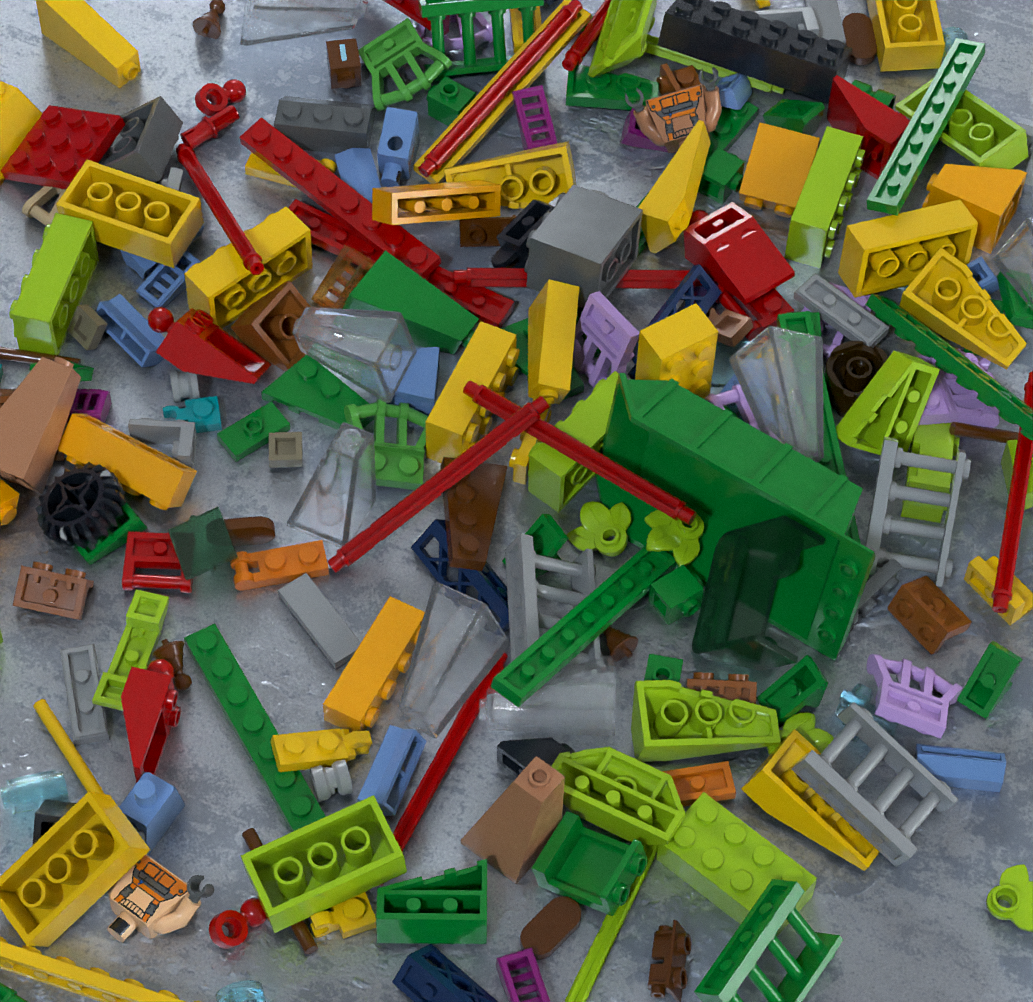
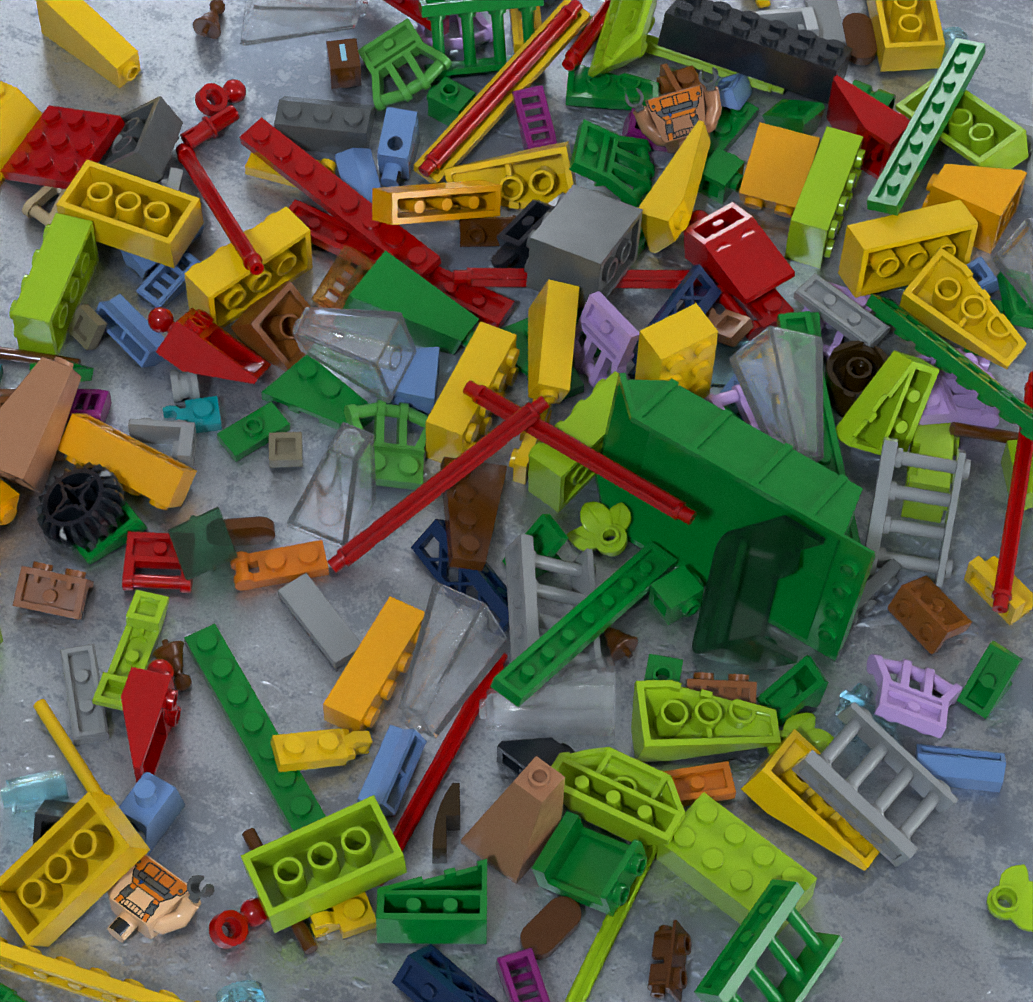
(331, 780): light grey wheel -> none
(446, 820): none -> dark brown slope
(595, 156): none -> green plate
(673, 535): lime plate -> none

